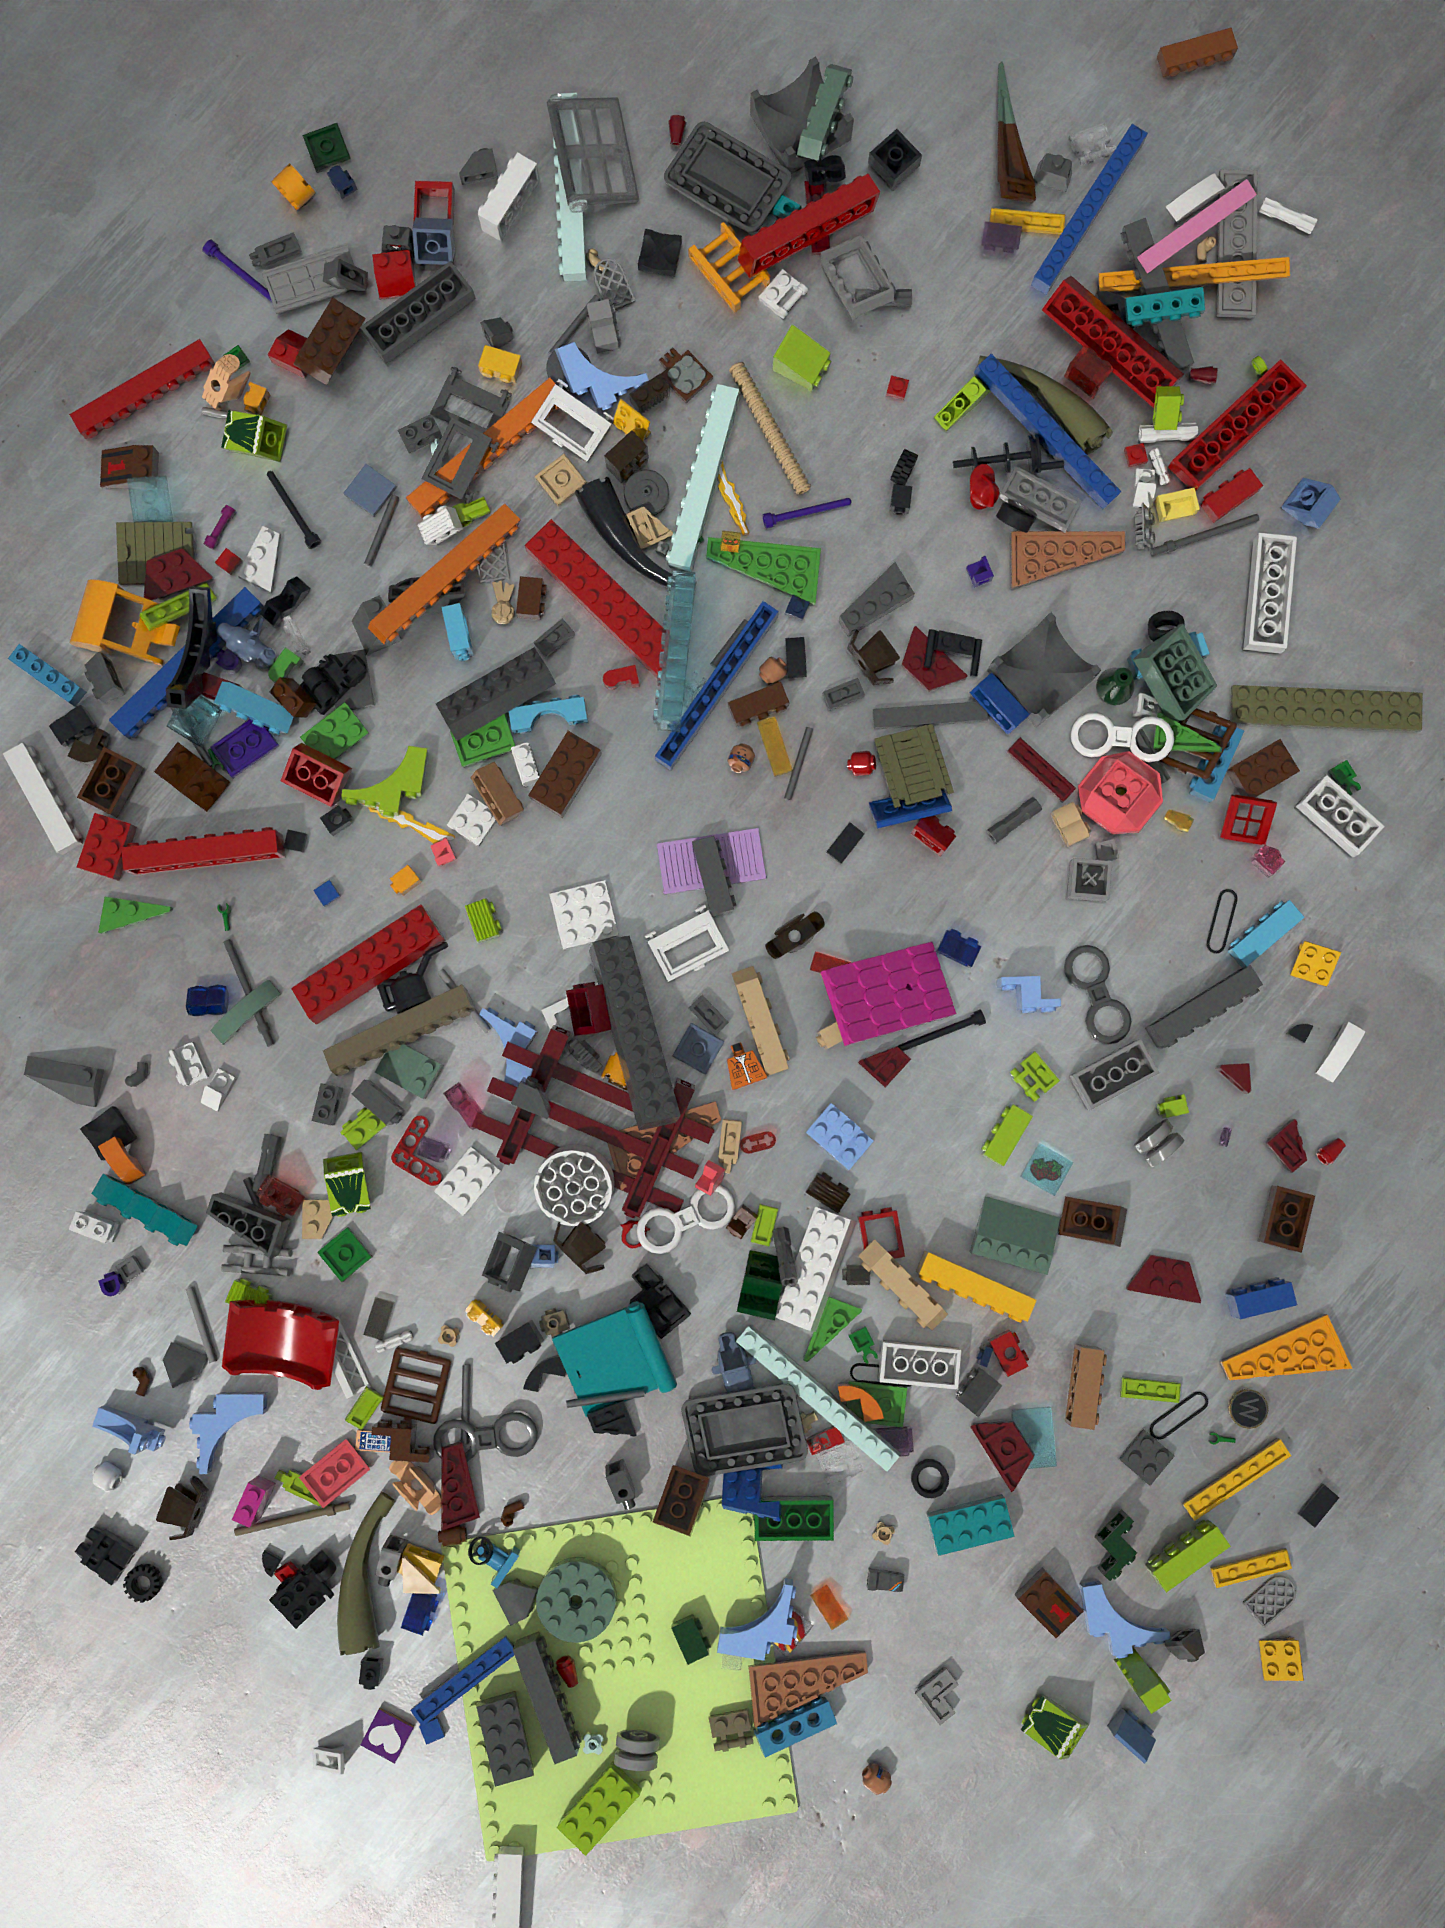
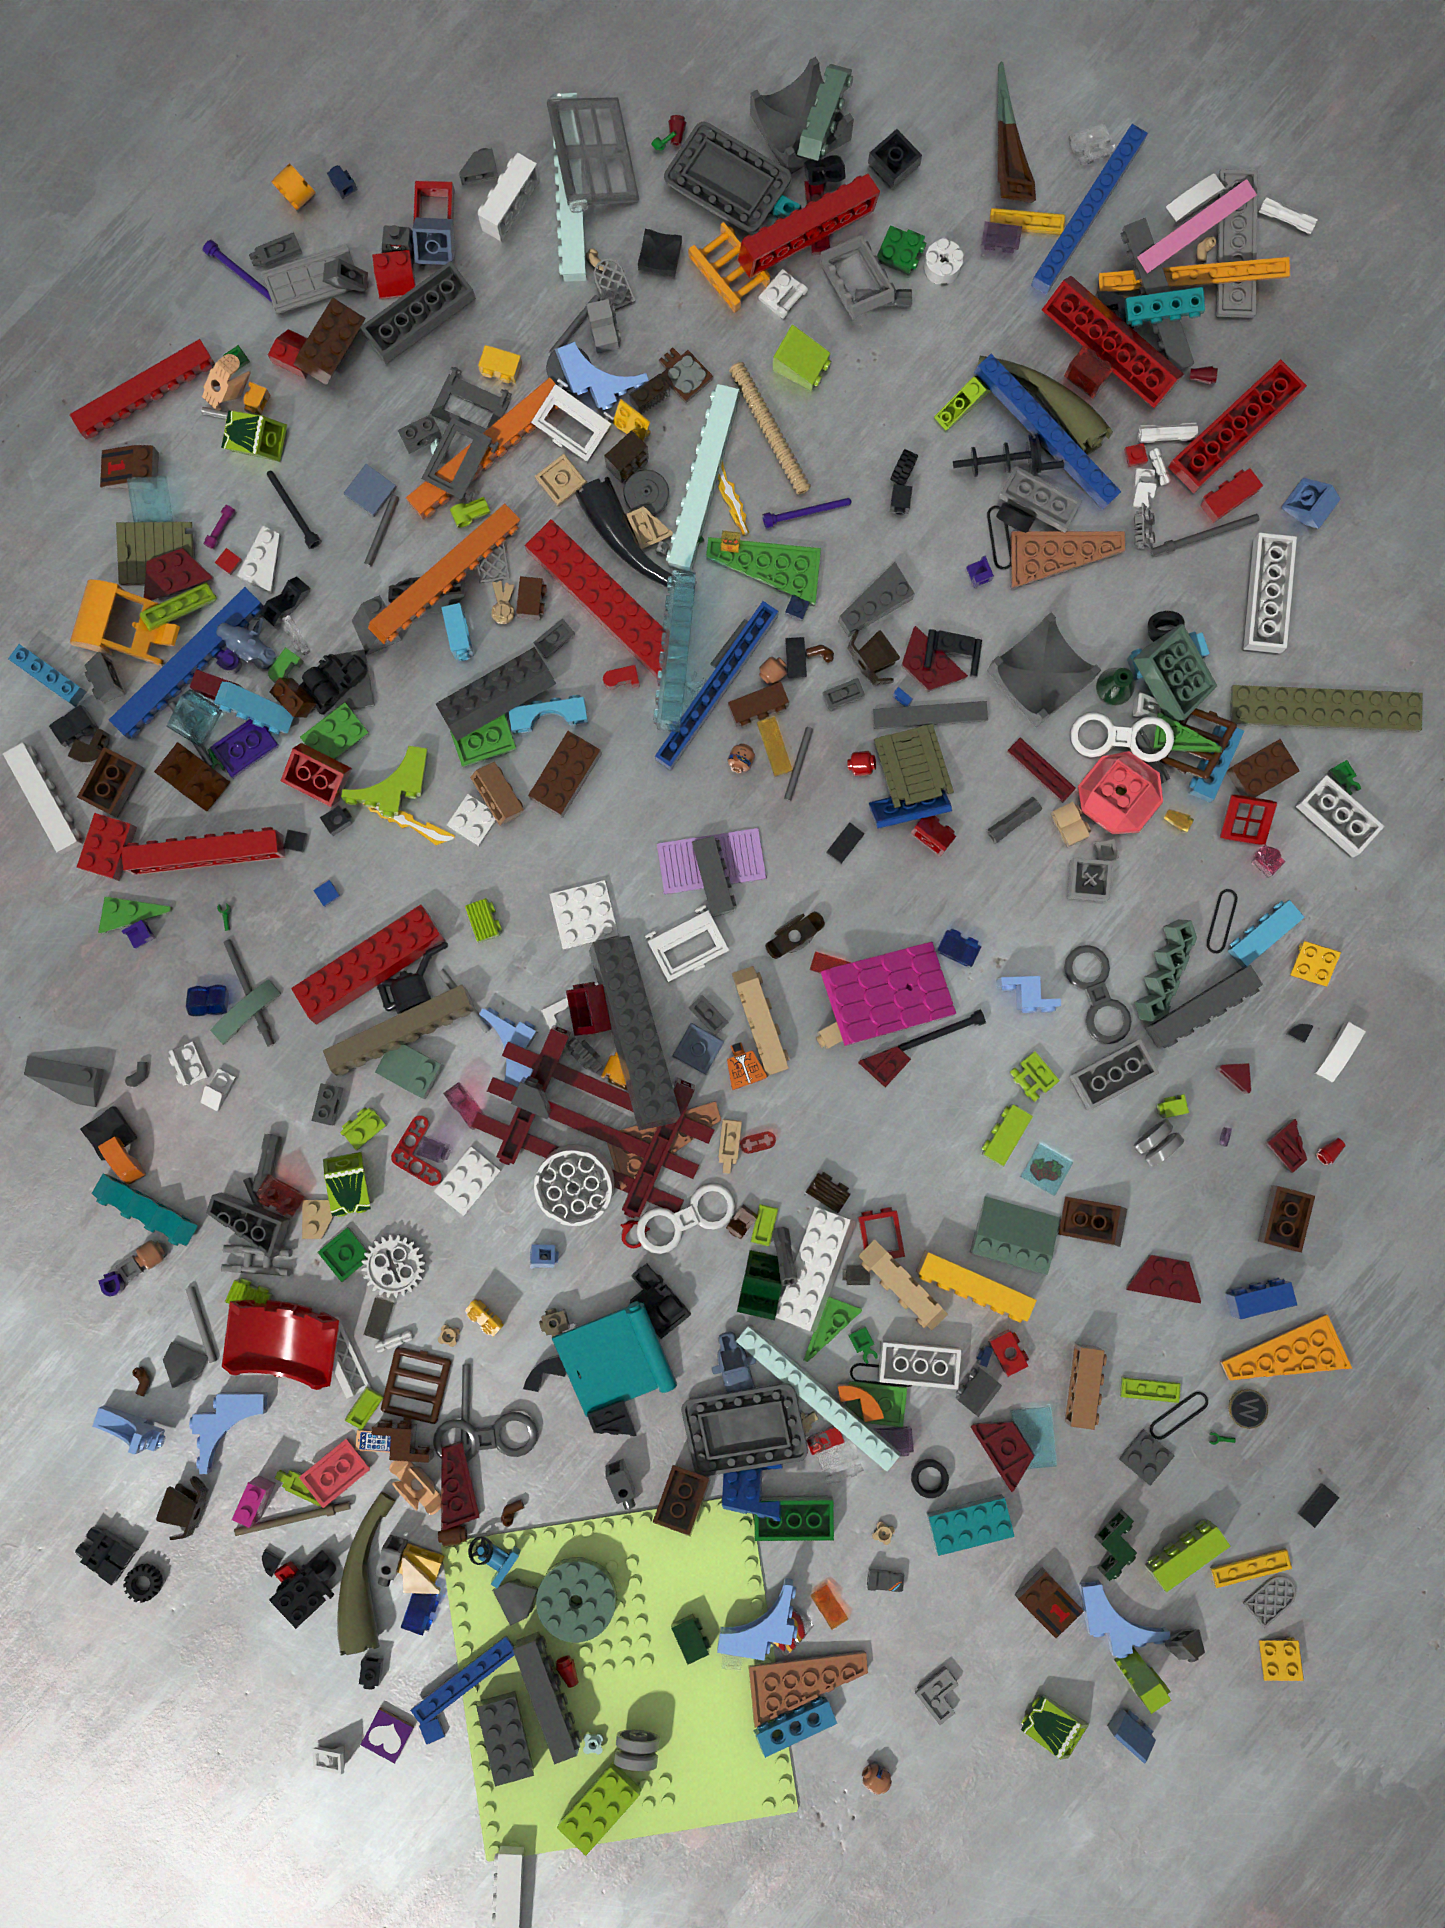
(94, 1226): white hips -> none
(107, 1476): white head -> none
(139, 933): none -> dark purple panel
(149, 1254): none -> nougat head
(201, 635): black arch -> none
(326, 147): dark green tile -> none
(376, 1271): none -> white gear
(378, 1102): dark grey window -> none
(404, 880): light orange brick -> none
(440, 525): white brick -> none
(443, 852): coral panel -> none
(497, 332): dark grey slope -> none
(498, 1257): dark grey window -> none
(519, 1341): black brick -> none
(525, 764): white brick -> none
(581, 1246): dark brown piece -> none
(605, 1398): flat silver bar -> none
(660, 144): none -> green hand
(711, 1178): coral panel -> none
(731, 1723): dark tan plate -> none
(821, 650): none -> reddish brown arm
(839, 1136): light blue bracket -> none
(897, 387): red plate -> none
(901, 249): none -> green plate
(902, 697): none -> blue tile
(952, 258): none -> white brick
(983, 488): red piece -> none
(992, 540): none -> black piece
(999, 703): blue brick -> none
(1054, 172): dark grey torso -> none
(1167, 407): lime brick -> none
(1171, 962): none -> sand green brick
(1176, 505): light yellow panel -> none
(1197, 52): dark orange brick -> none
(1236, 1479): yellow plate -> none
(1259, 365): lime tile -> none

